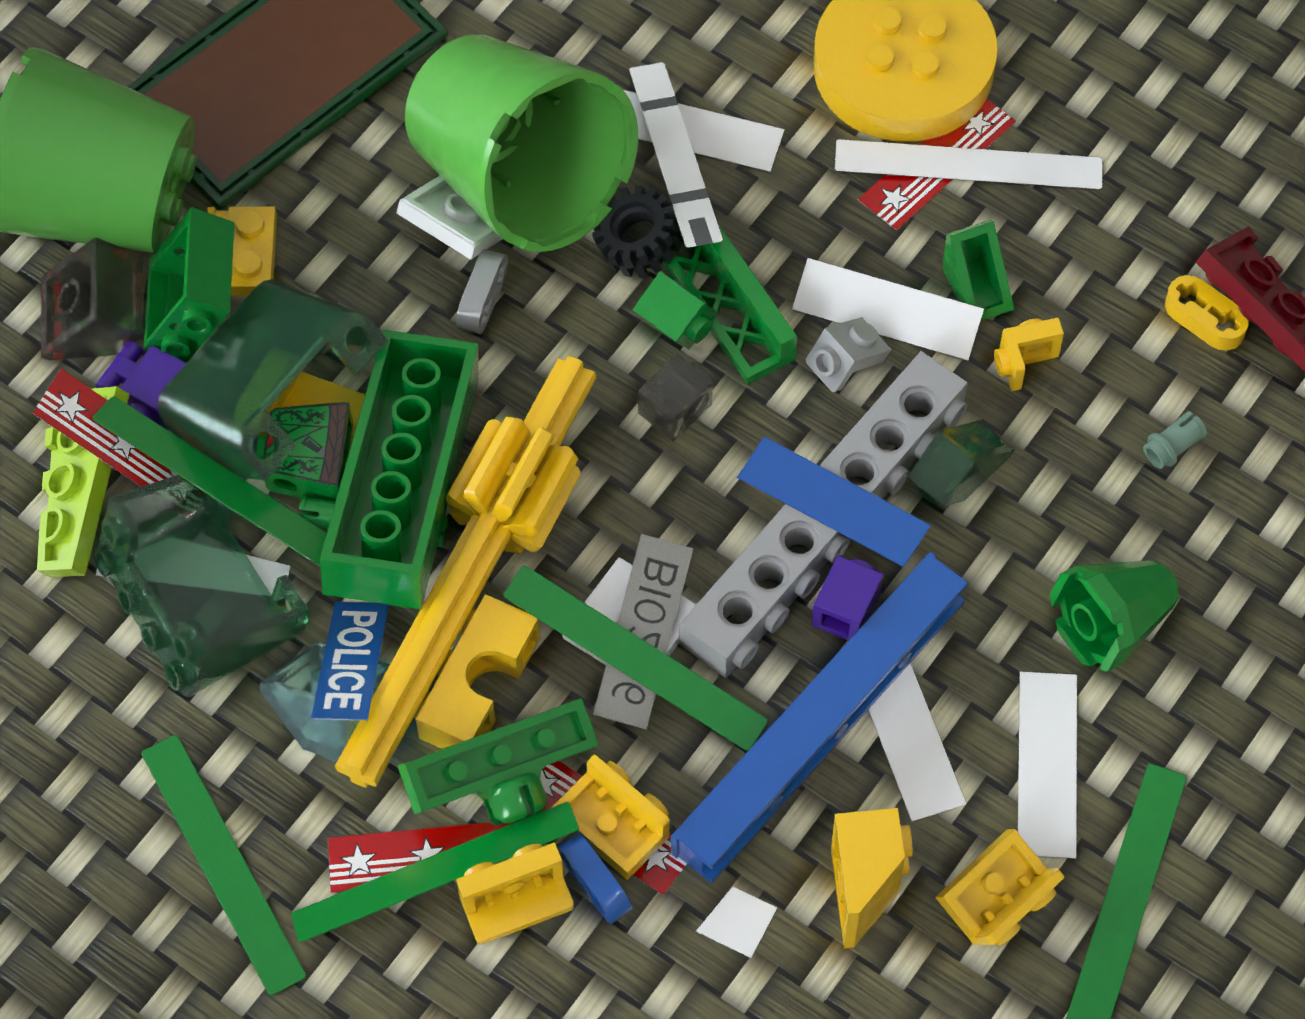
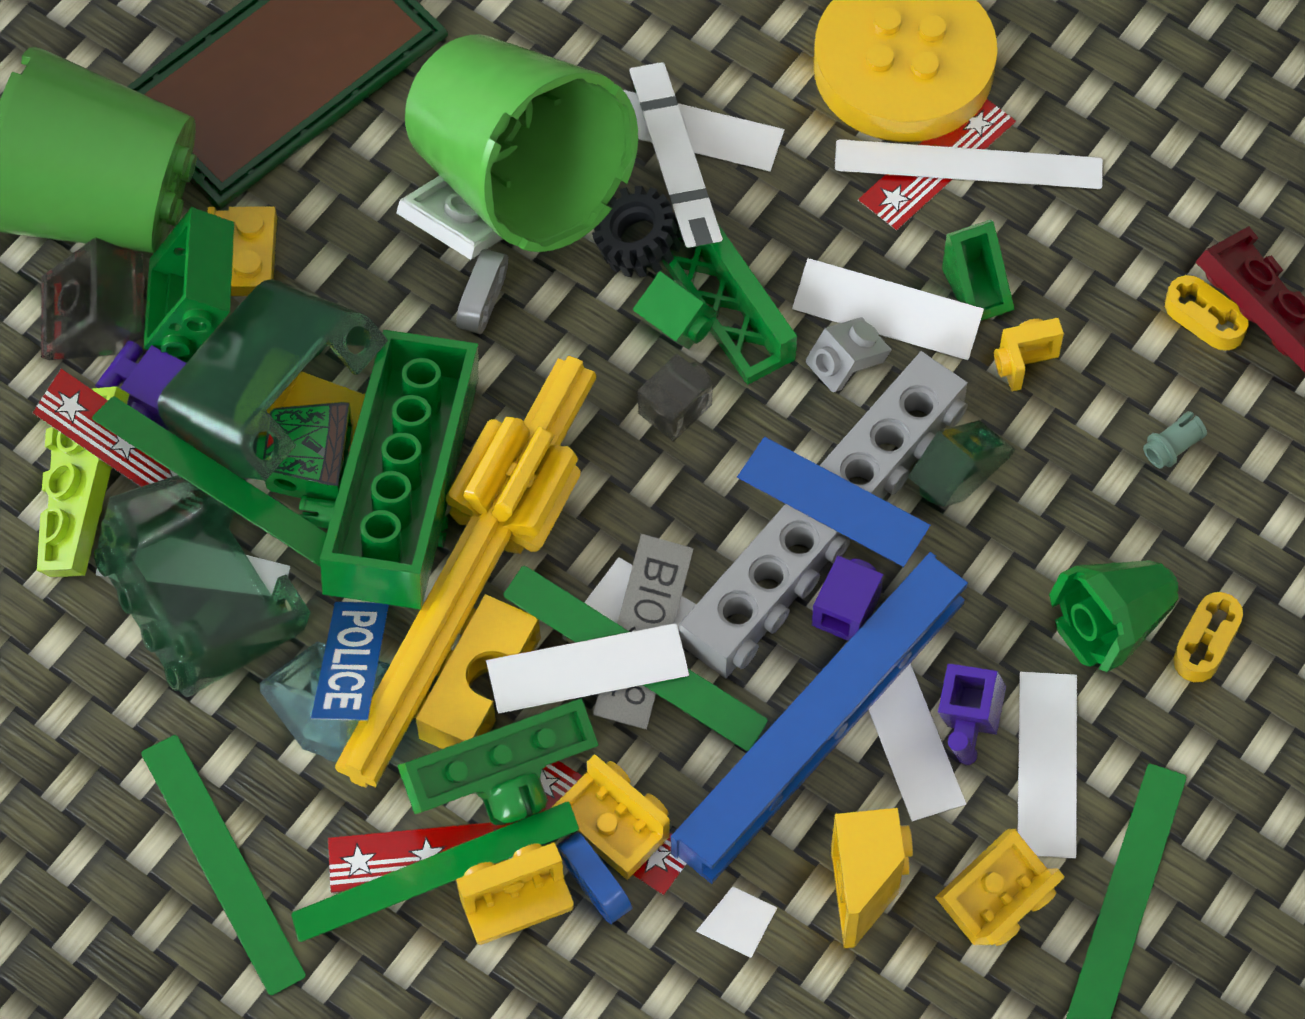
(587, 668): none -> white sticker
(970, 705): none -> dark purple brick
(1217, 642): none -> yellow beam

